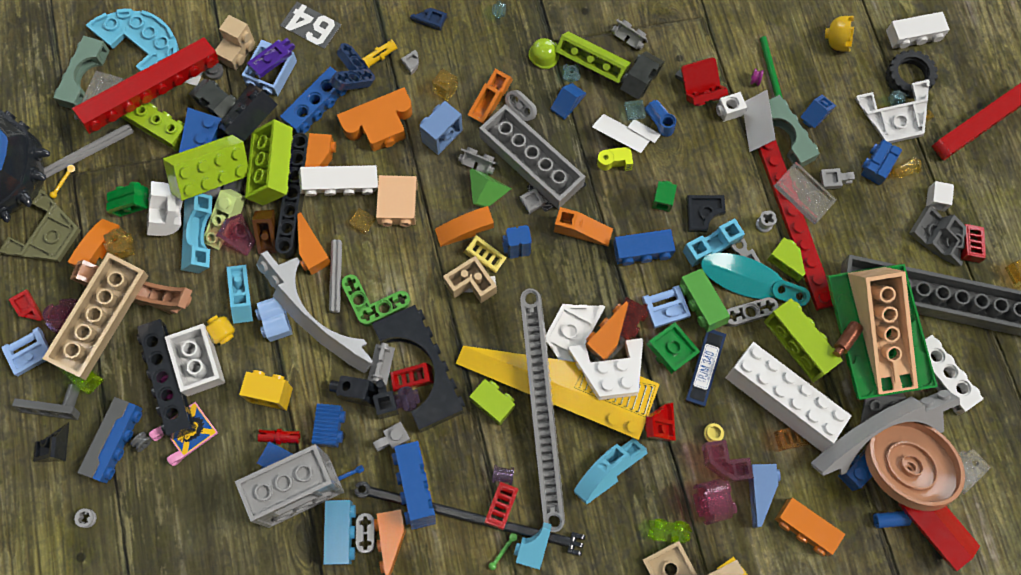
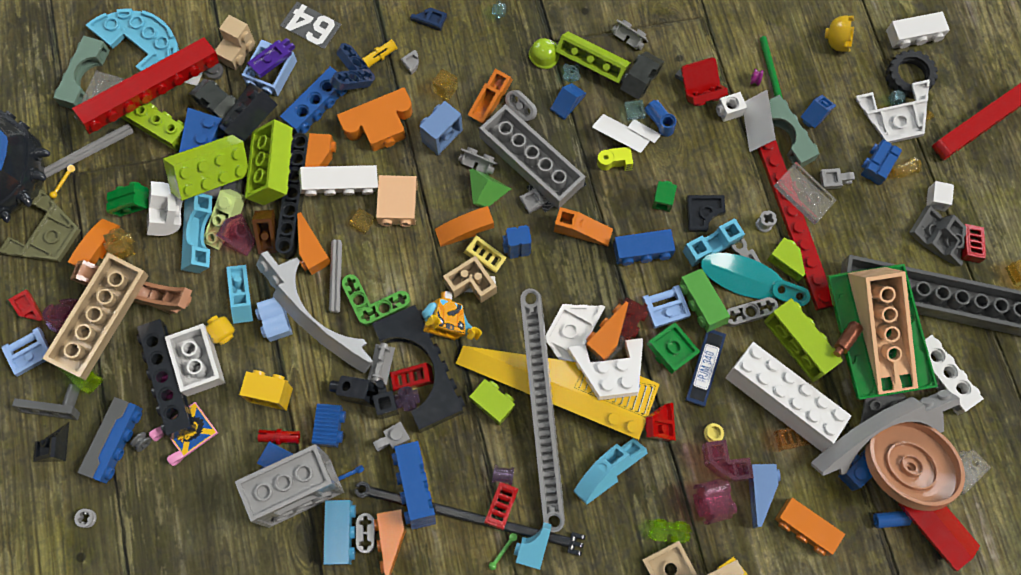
(448, 319): none -> torso

